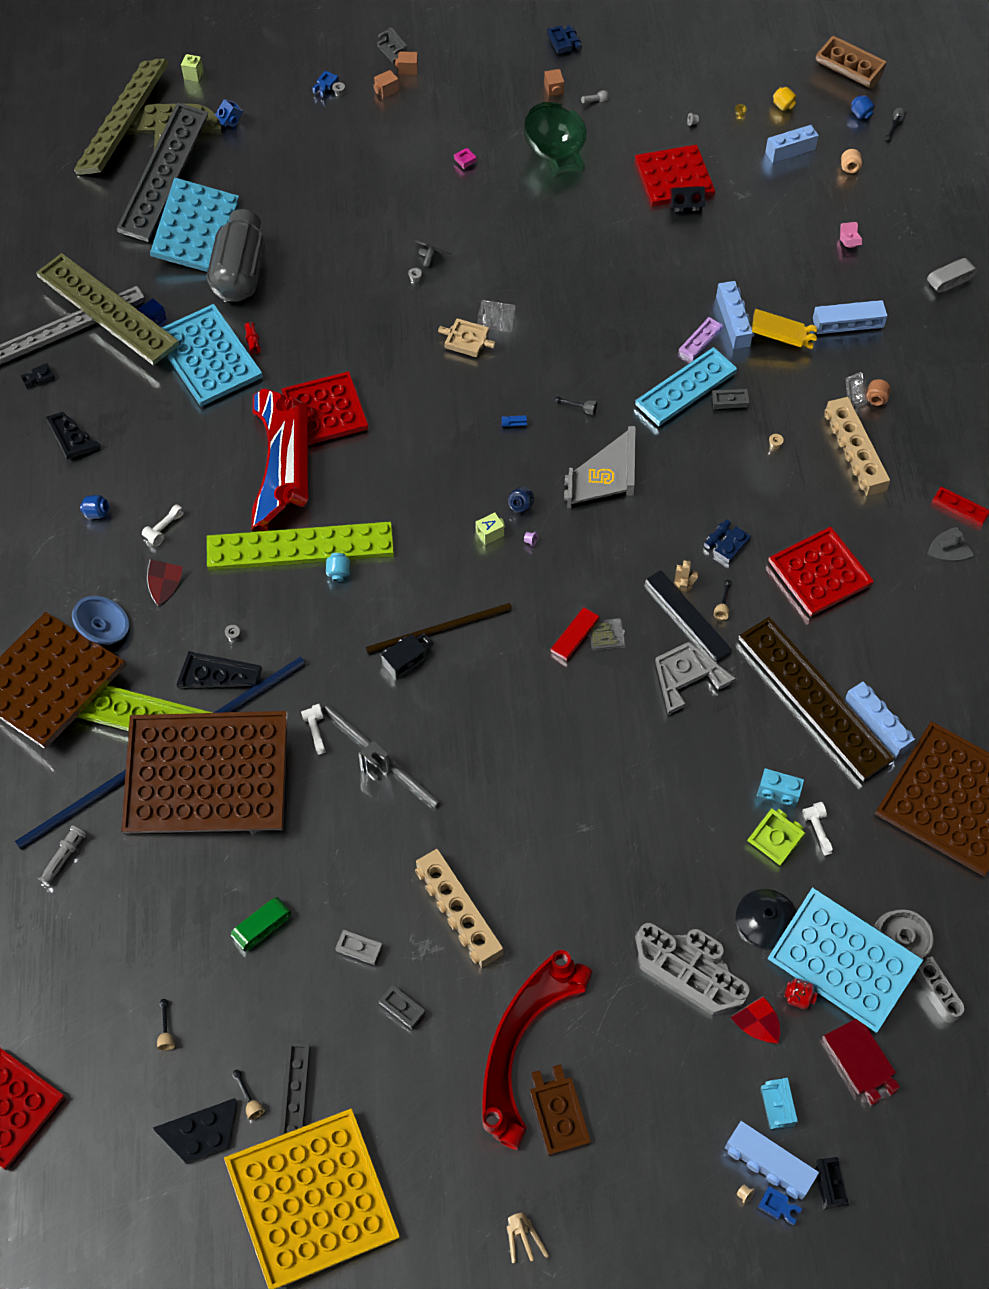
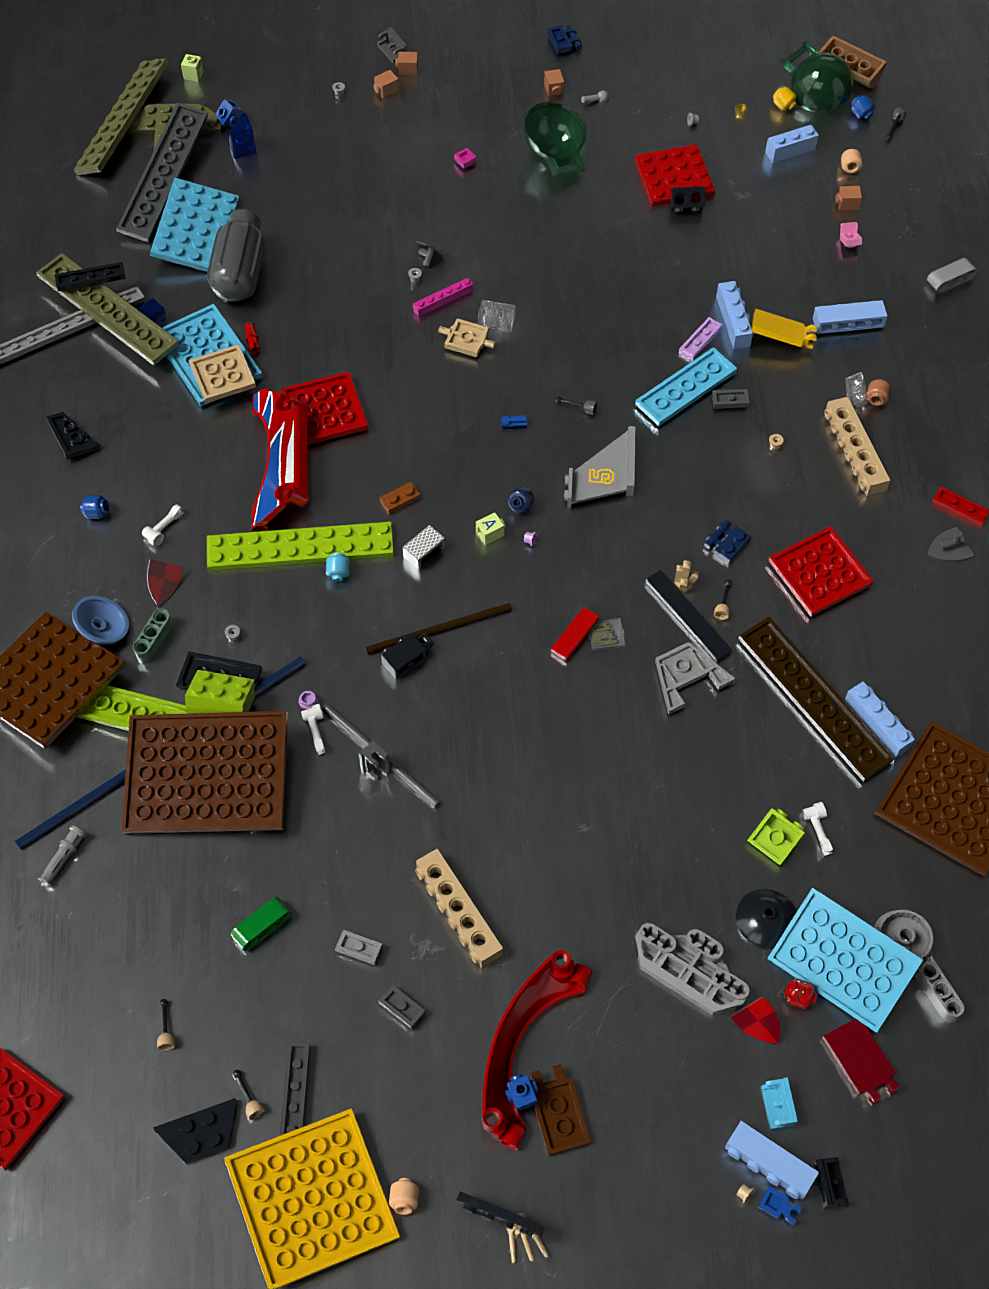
(40, 375): black plate -> none
(90, 276): none -> black plate
(156, 628): none -> sand green beam
(219, 693): none -> lime brick
(222, 373): none -> tan plate
(242, 138): none -> clear blue slope
(307, 700): none -> lavender plate
(325, 82): blue plate -> none
(399, 497): none -> dark orange plate
(404, 1196): none -> light nougat head
(422, 545): none -> light grey panel
(443, 297): none -> dark pink piece
(507, 1218): none -> black plate
(528, 1097): none -> blue brick
(780, 787): medium azure brick -> none
(820, 80): none -> clear green windscreen
(849, 197): none -> nougat brick

